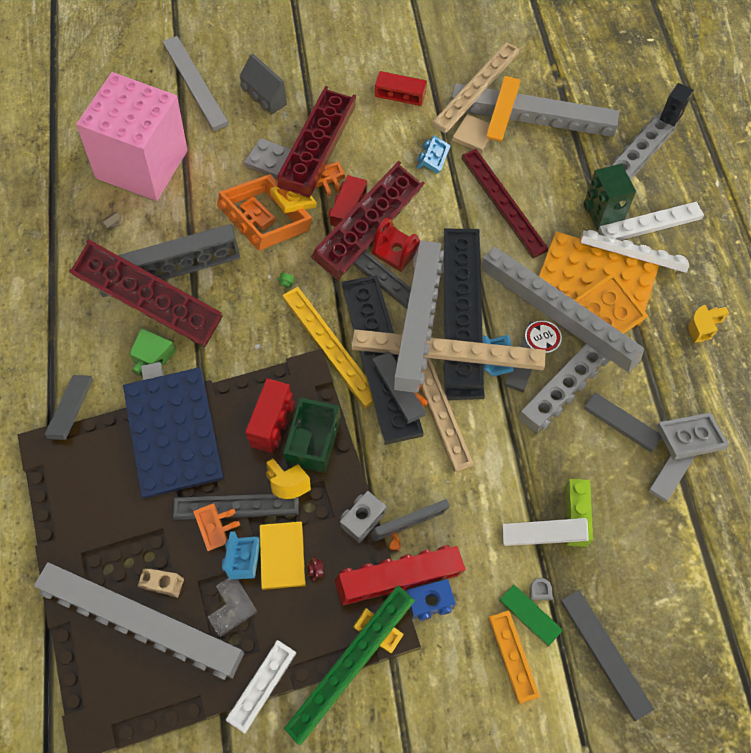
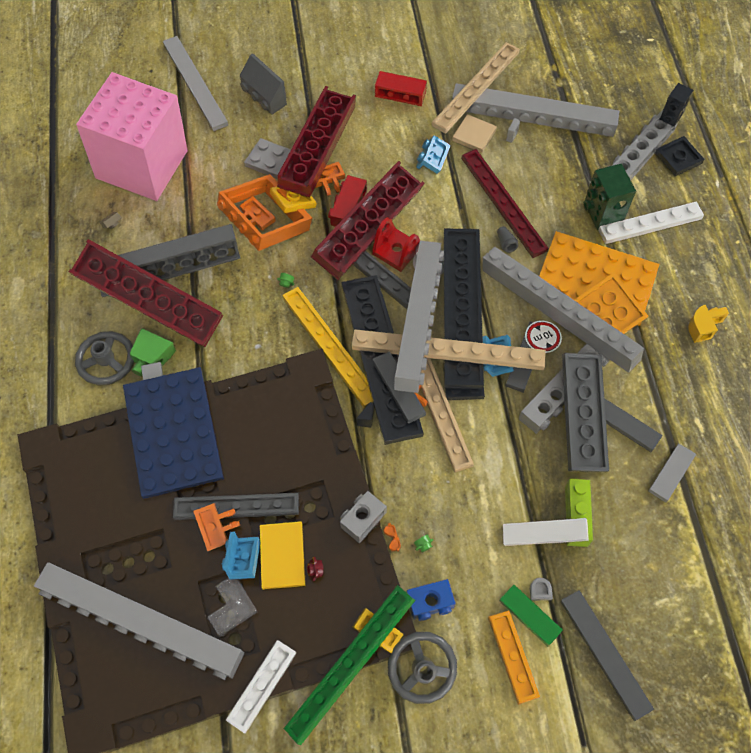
(69, 407): dark grey tile -> none
(103, 356): none -> dark grey piece
(161, 582): tan leg -> none
(270, 416): red brick -> none
(289, 483): yellow brick -> none
(313, 435): dark green piece -> none
(366, 416): none -> black slope
(406, 572): red brick -> none
(409, 520): dark grey tile -> none
(420, 661): none -> dark grey piece
(423, 543): none -> bright green plate
(503, 109): light orange tile -> none
(507, 240): none -> dark grey cone
(513, 130): none -> light grey tile
(585, 413): none -> dark grey plate
(639, 252): white plate -> none
(679, 156): none -> black plate
(692, 436): light grey plate -> none

